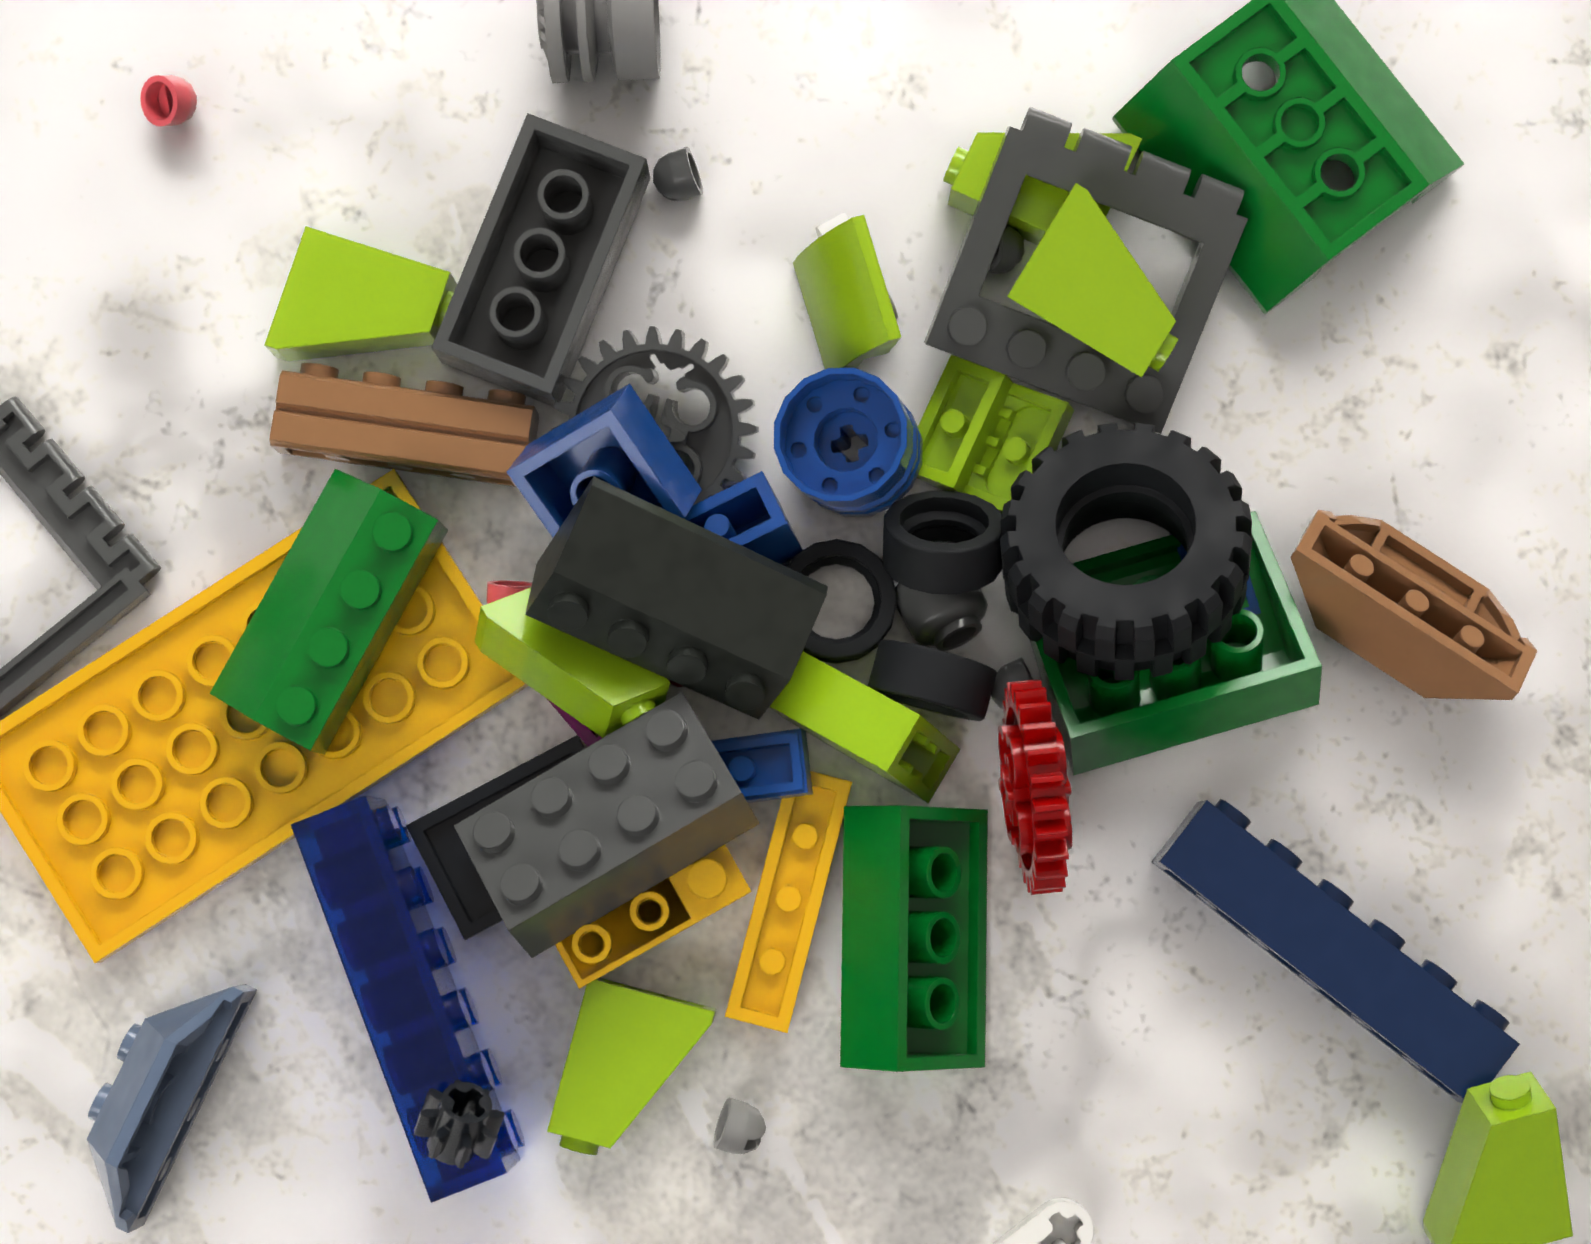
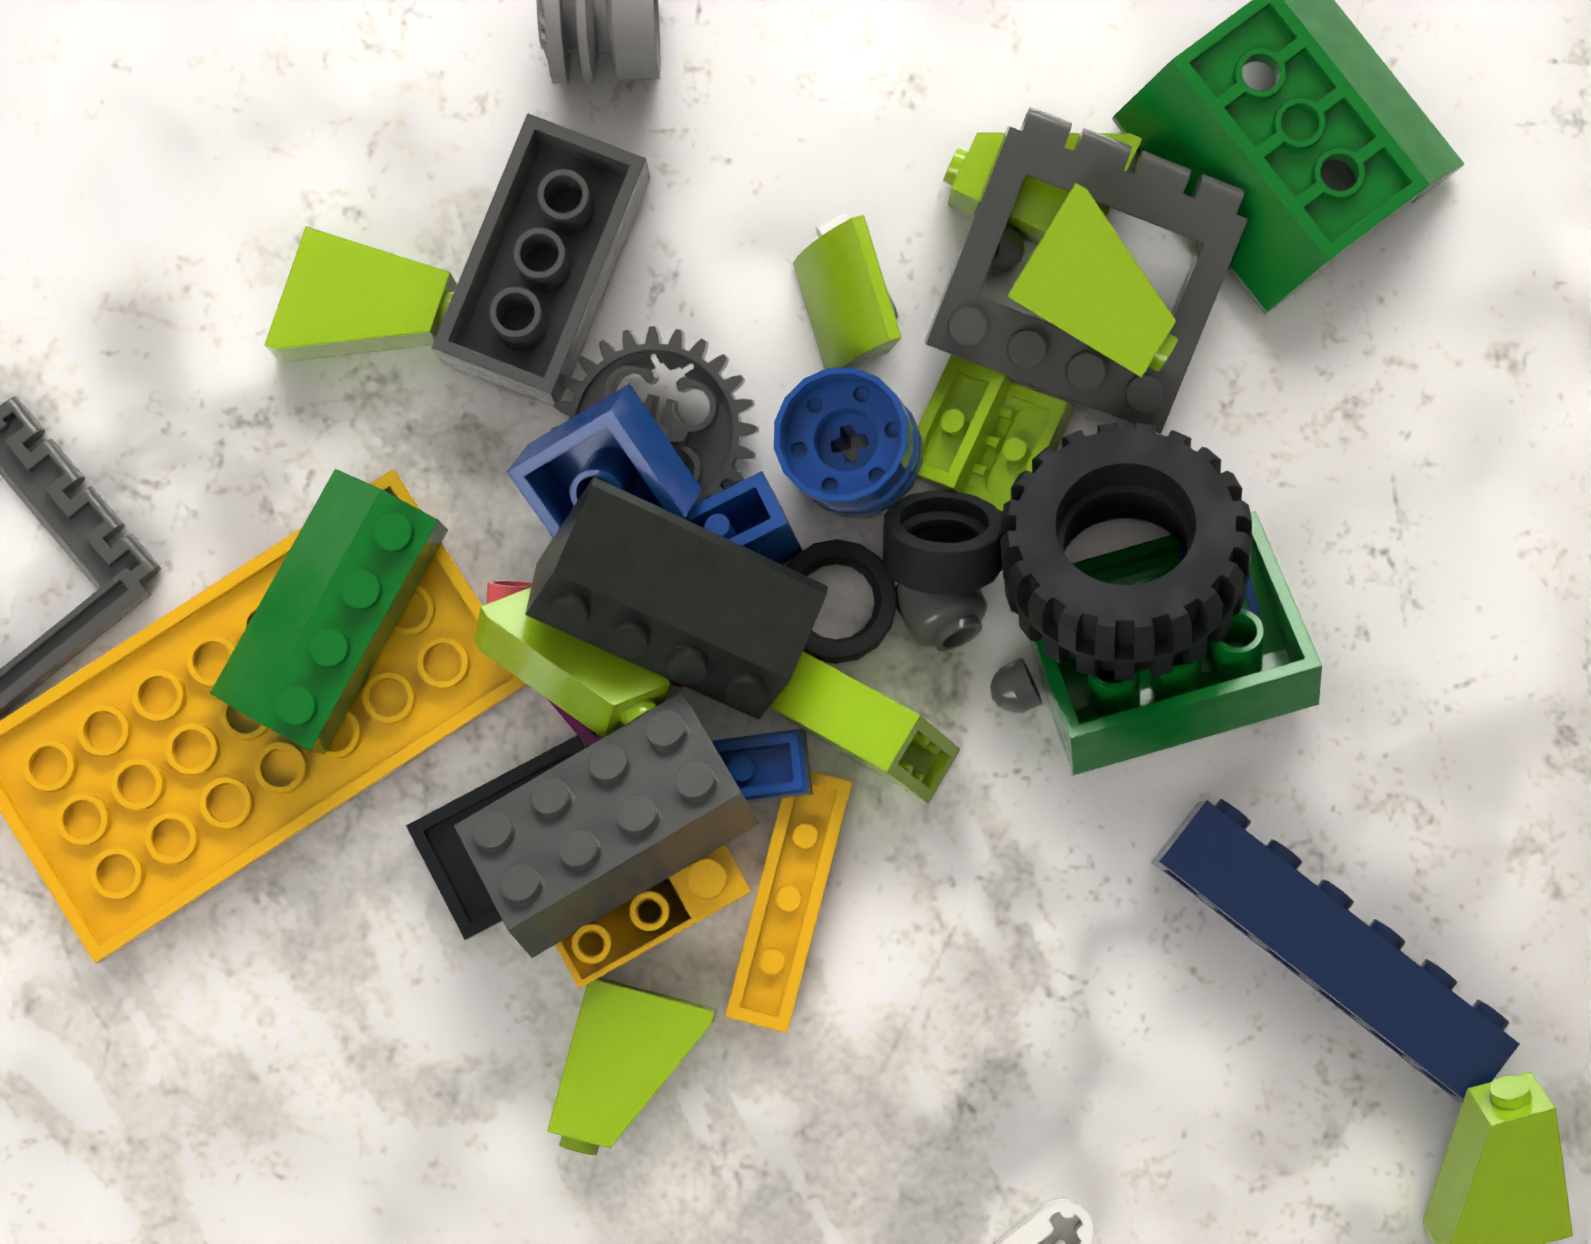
(158, 1096): sand blue wedge -> none
(168, 100): coral hinge -> none
(399, 426): medium nougat brick -> none
(402, 976): clear blue brick -> none
(459, 1123): black gear -> none
(678, 176): dark grey hinge -> none
(738, 1128): light grey hinge -> none
(914, 938): green slope -> none
(932, 679): black tyre -> none
(1035, 786): red gear -> none
(1409, 610): medium nougat wedge -> none

